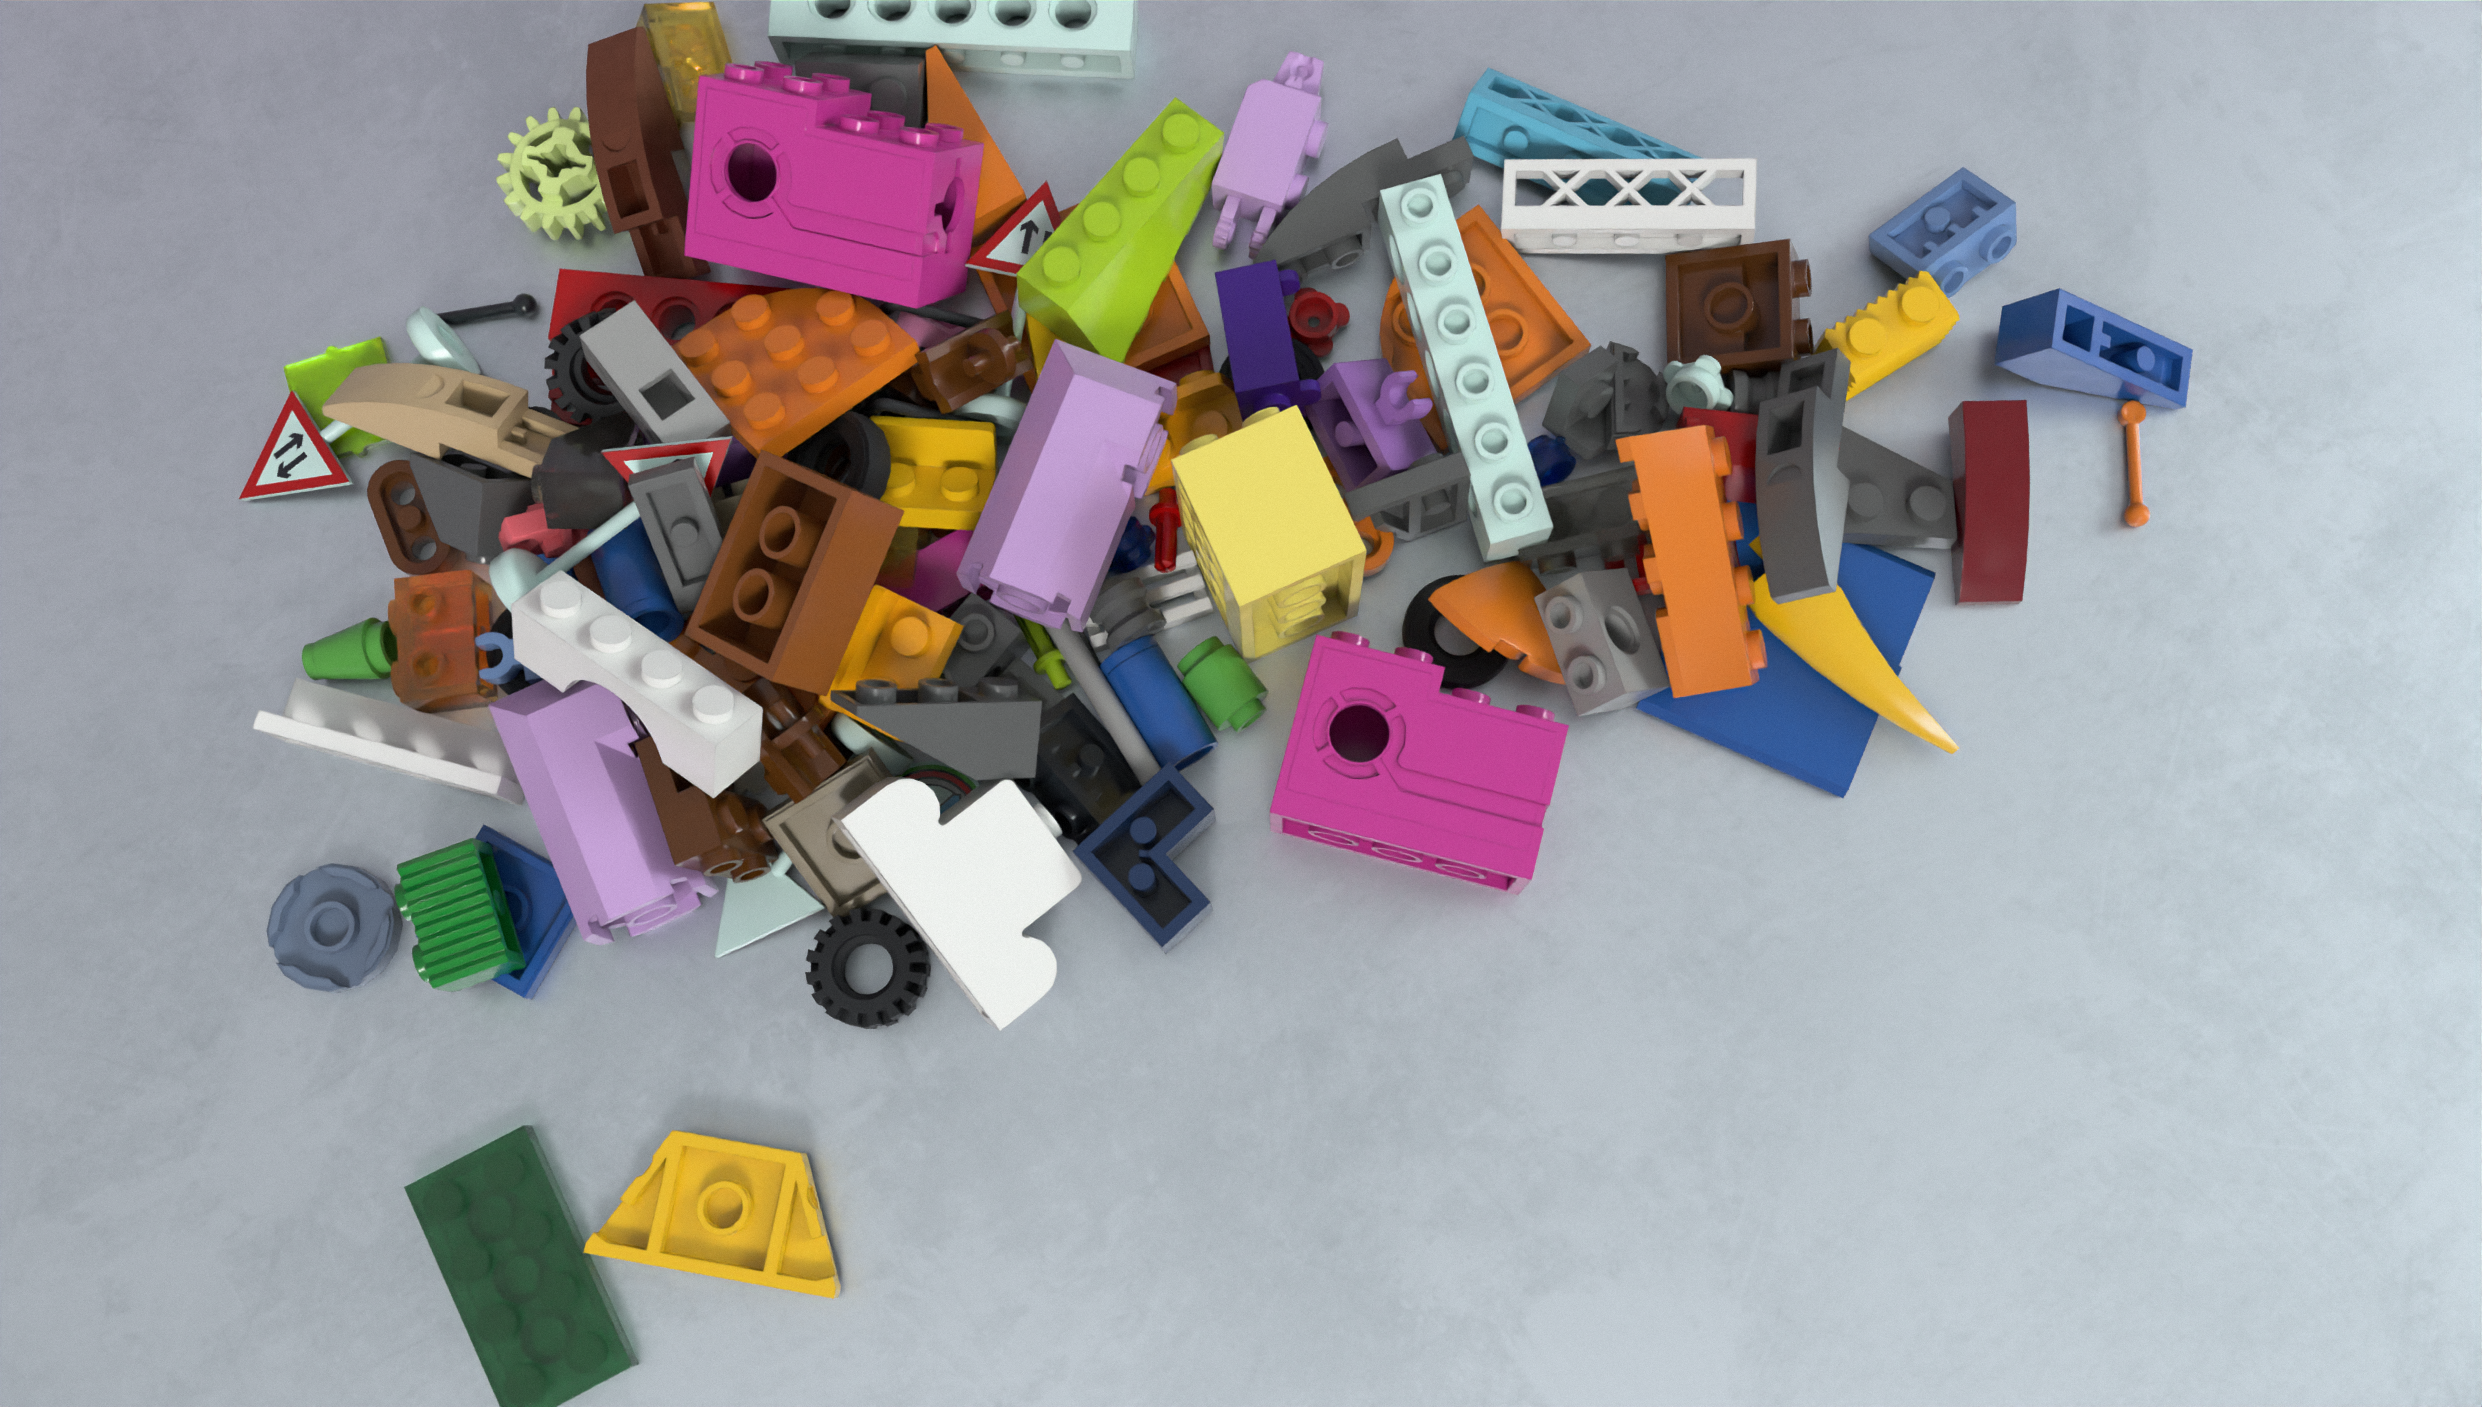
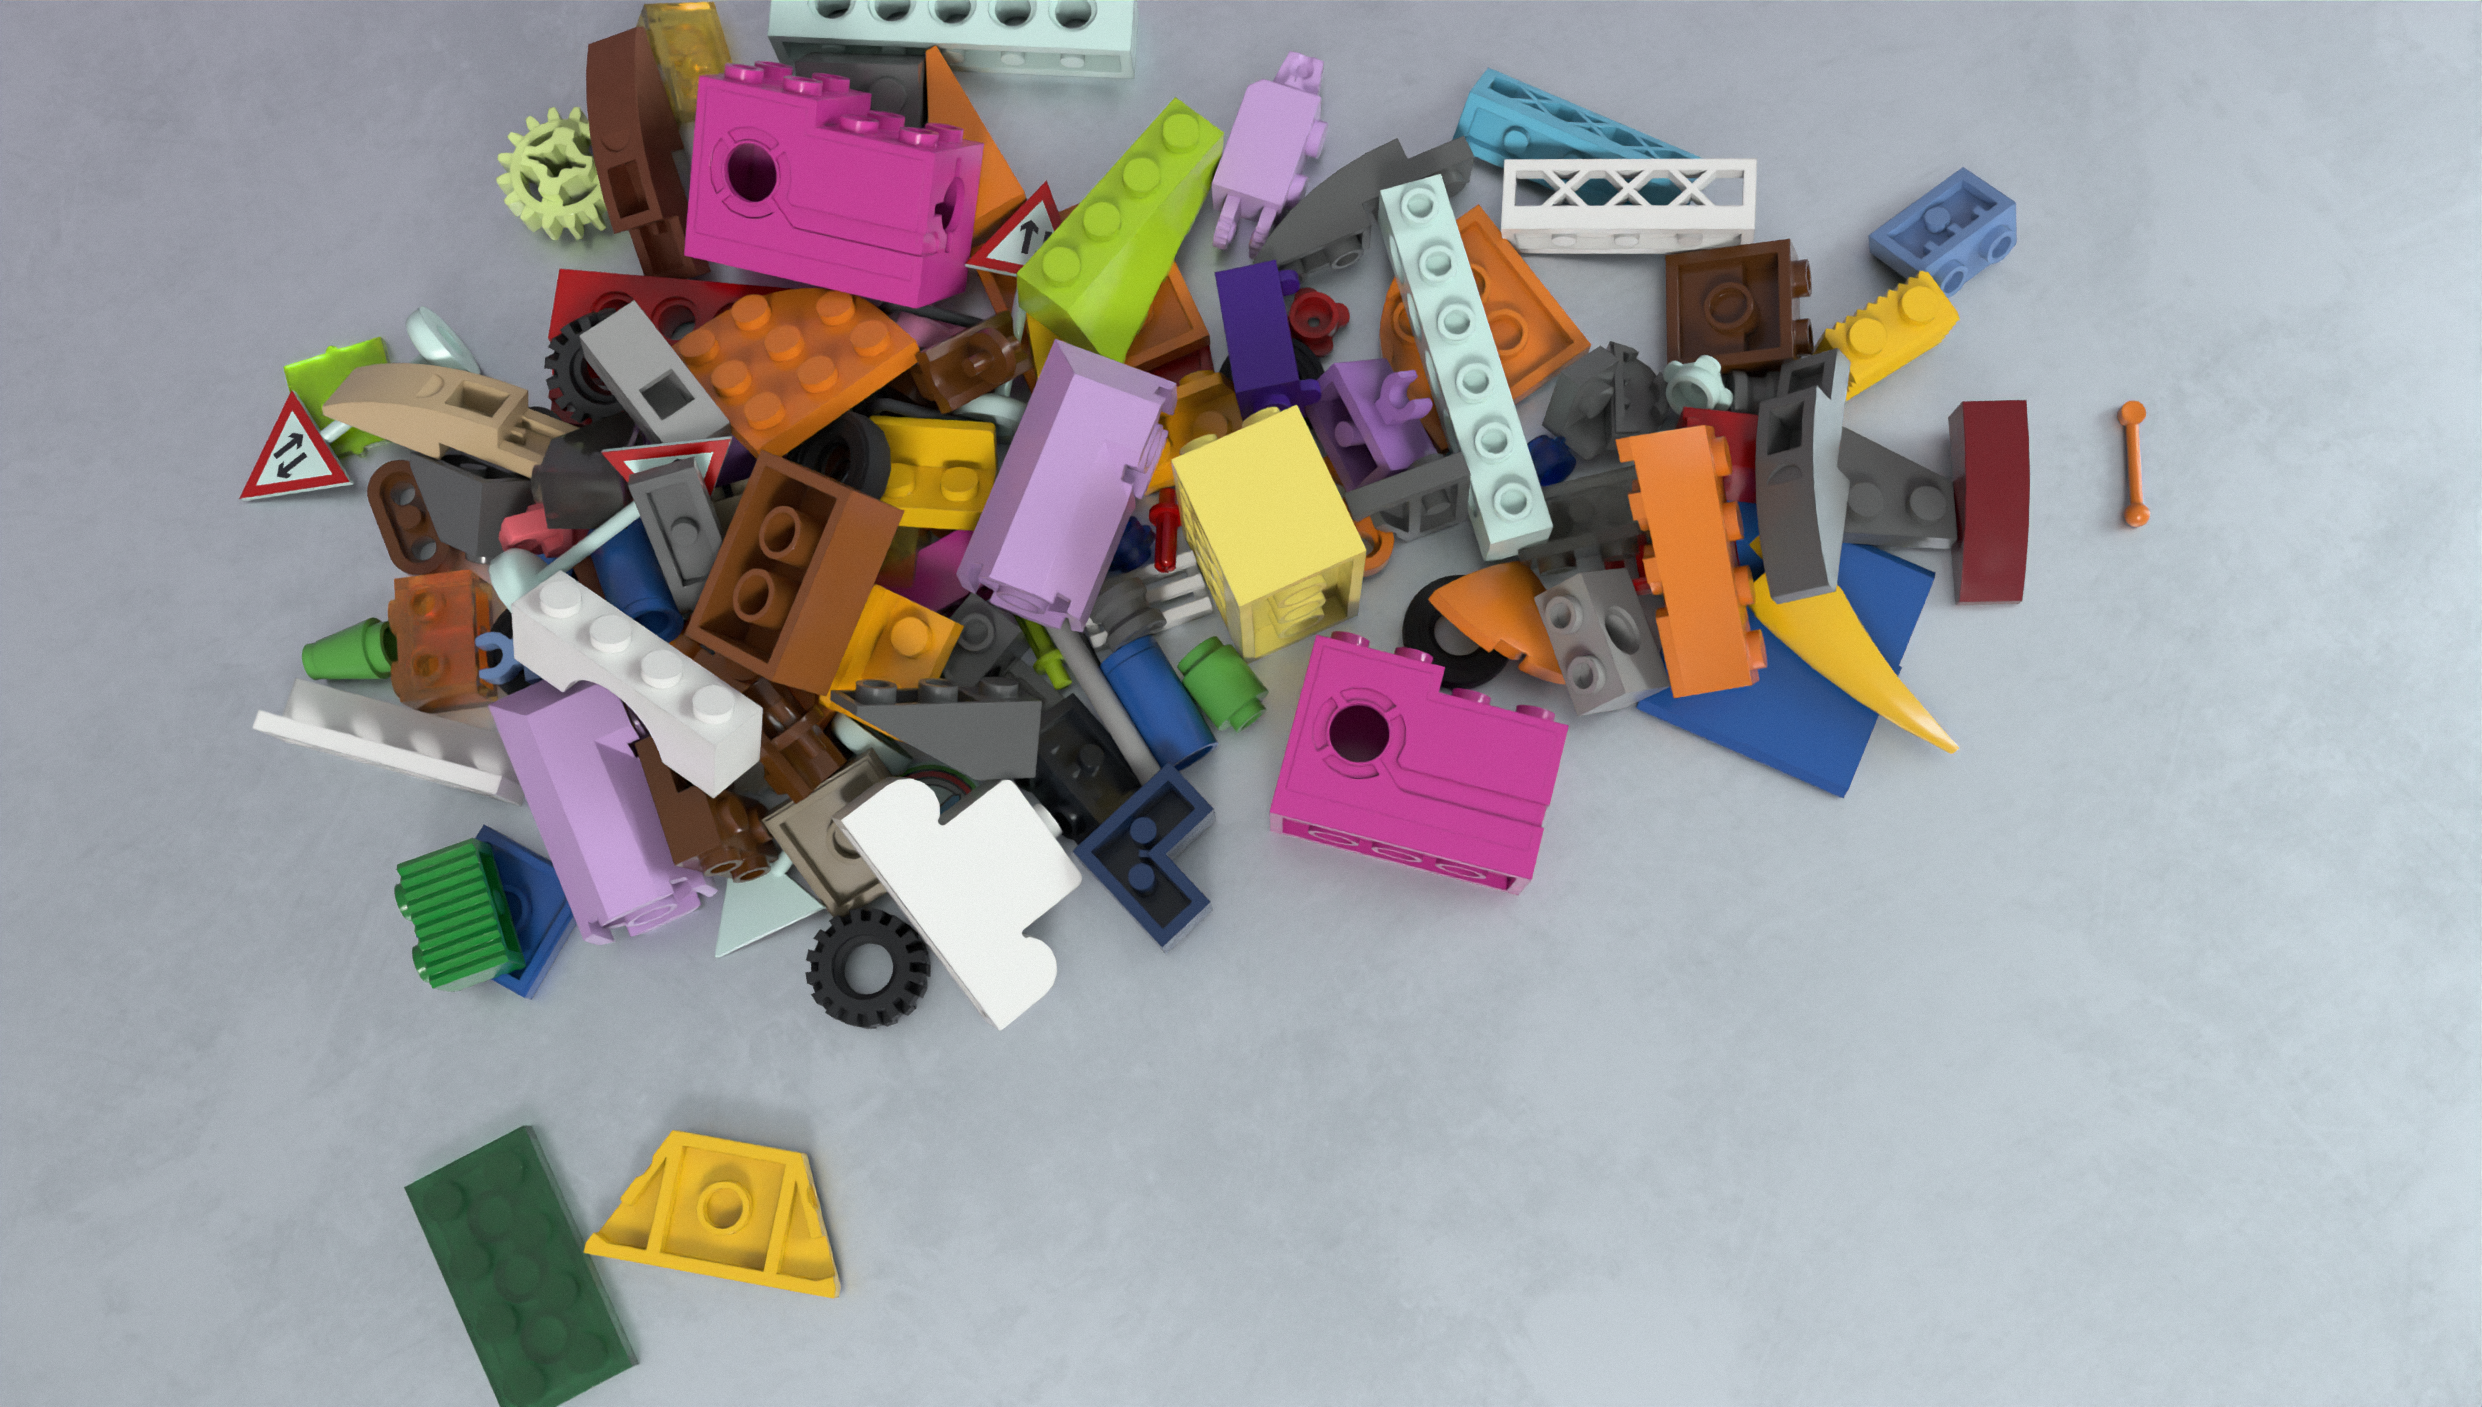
(334, 928): sand blue tile -> none
(522, 305): black hinge -> none
(2091, 350): slope -> none

